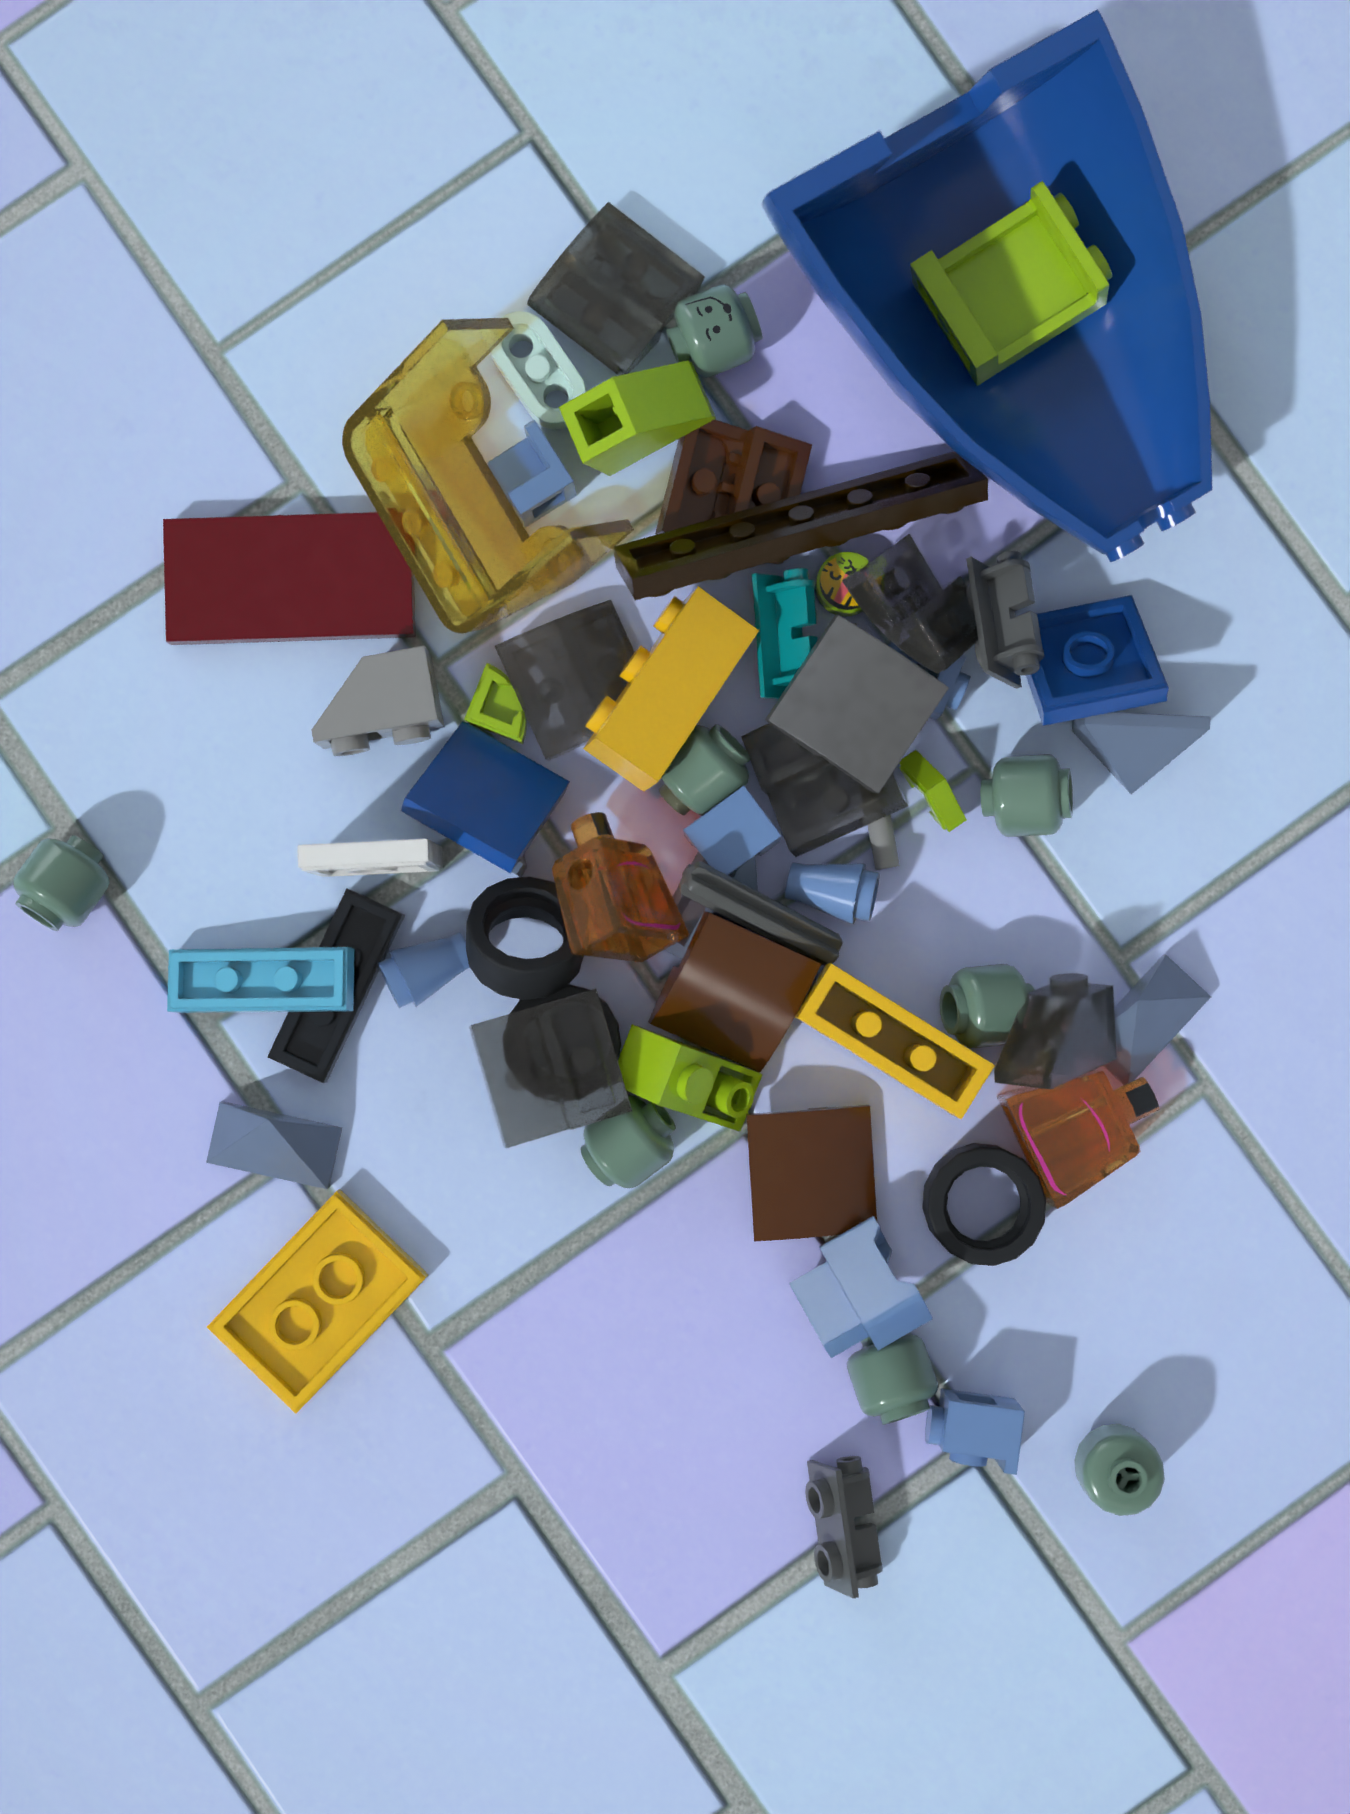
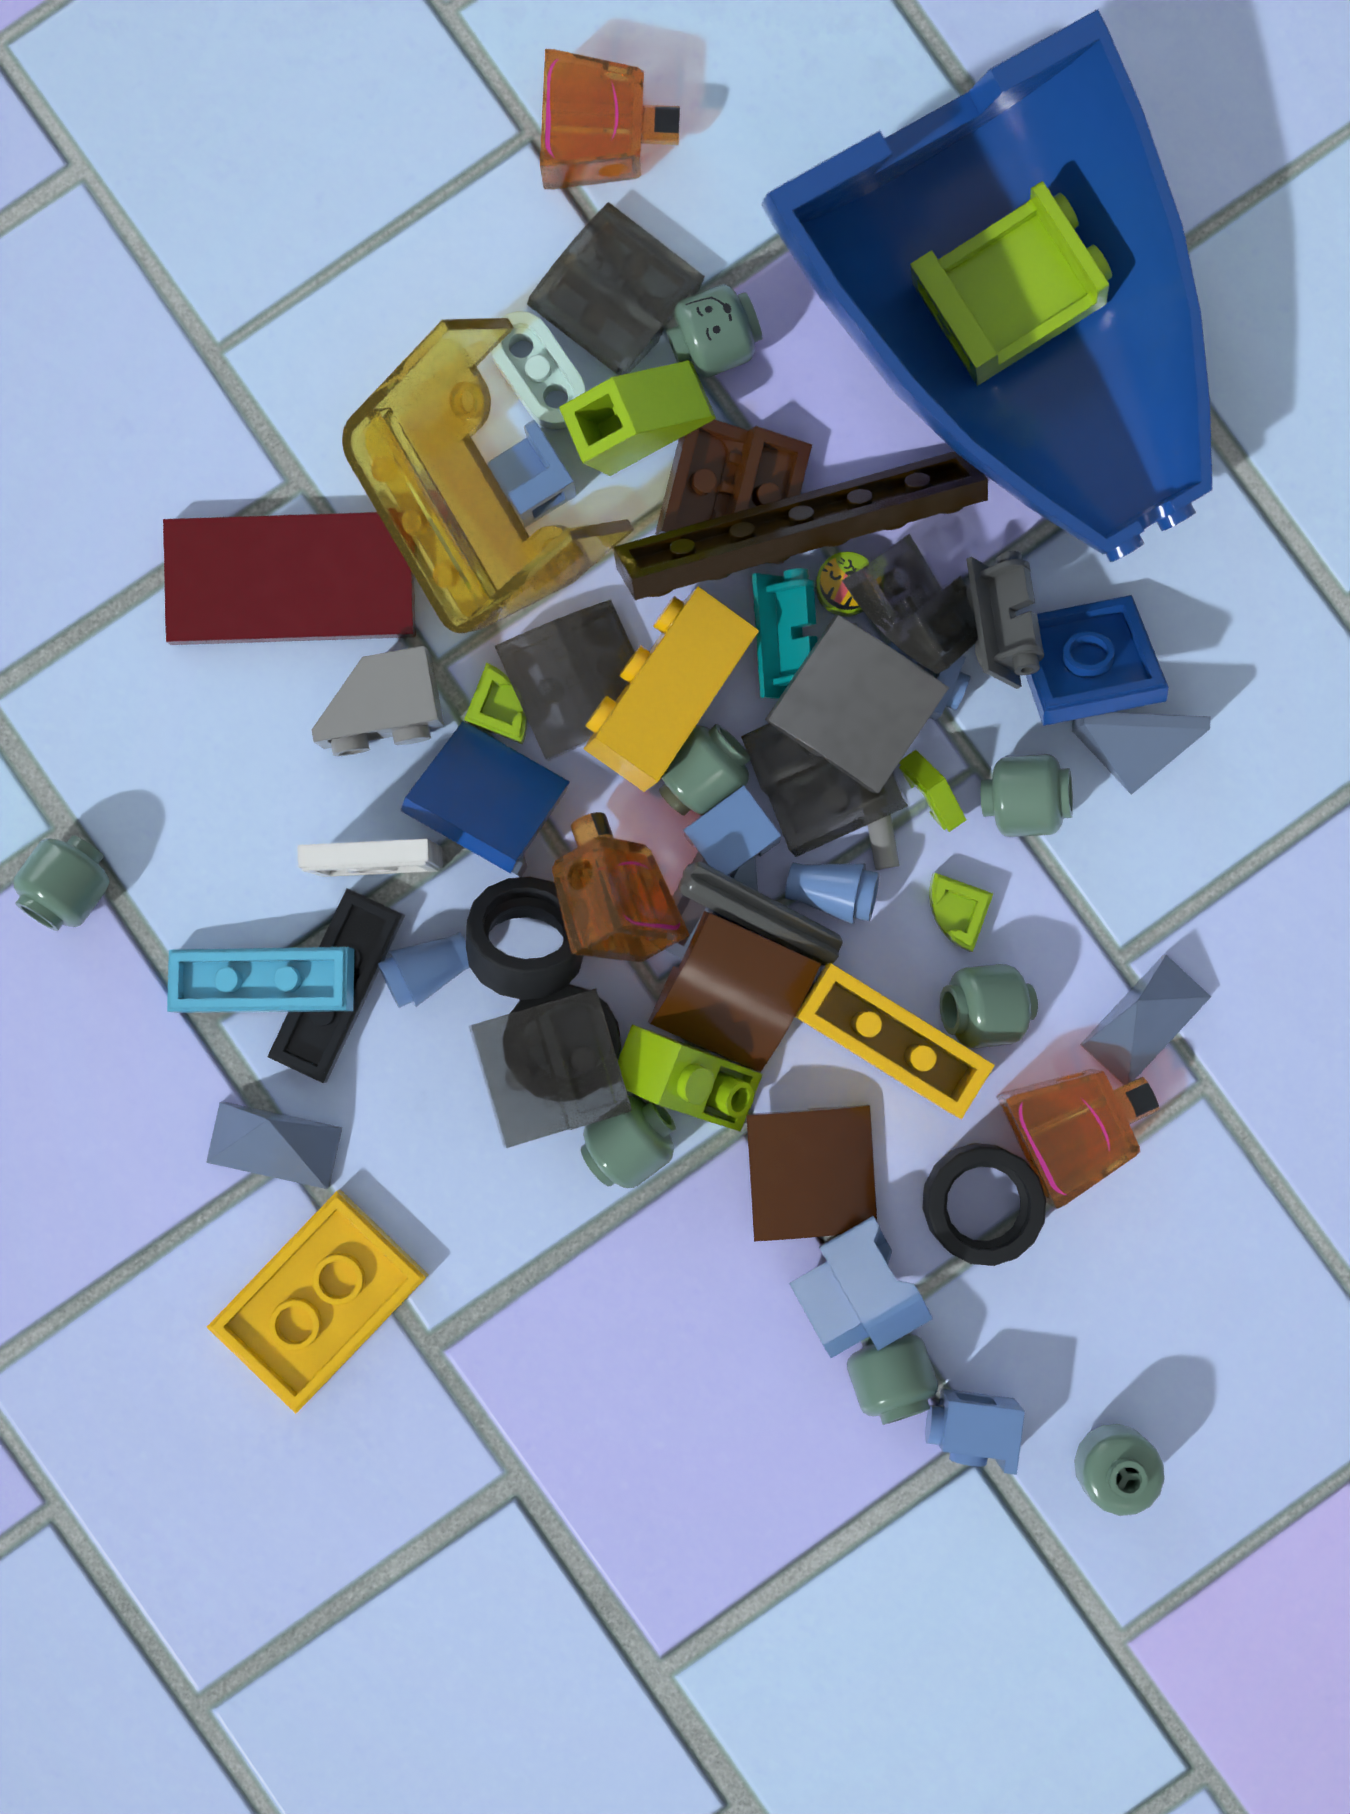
(597, 121): none -> clear orange torso
(845, 1554): dark grey hinge -> none
(958, 909): none -> lime tile
(1059, 1034): clear smoke slope -> none

